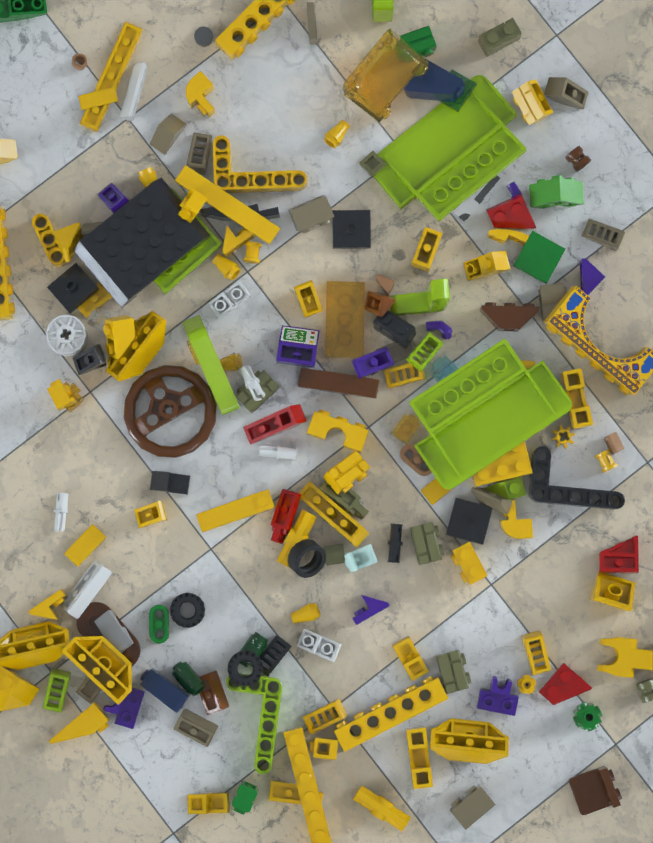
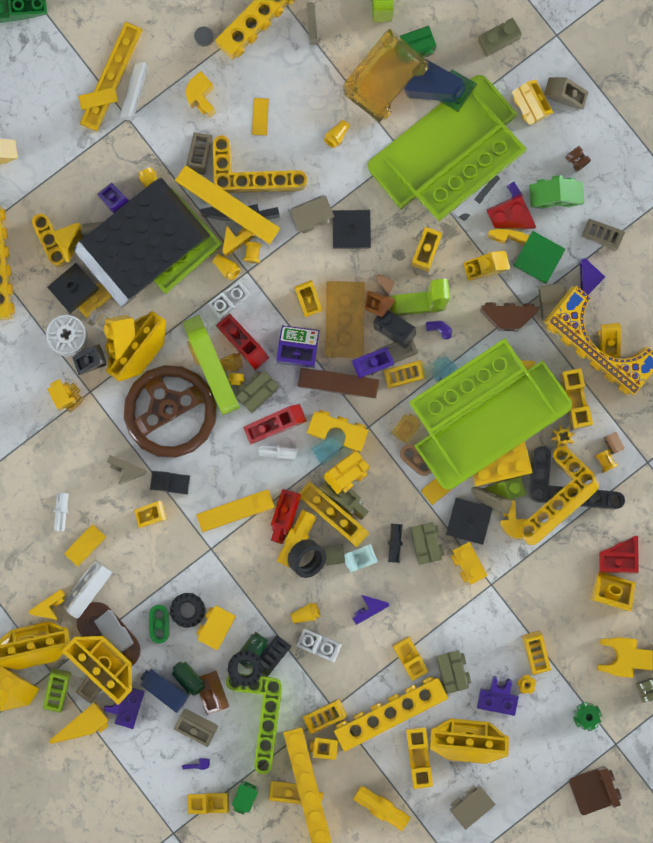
(80, 59): medium nougat hinge -> none
(130, 471): none -> dark tan slope
(167, 133): dark tan slope -> none
(191, 205): yellow brick -> none
(203, 764): none -> dark purple hand
(216, 627): none -> yellow brick
(236, 379): none -> yellow plate
(242, 341): none -> red slope
(252, 383): white axle -> none
(260, 116): none -> yellow sticker
(326, 450): none -> clear light blue brick
(372, 164): olive tile -> none
(433, 342): lime slope -> none
(562, 498): none -> yellow beam
(563, 685): red wing -> none
(610, 339): none -> yellow slope

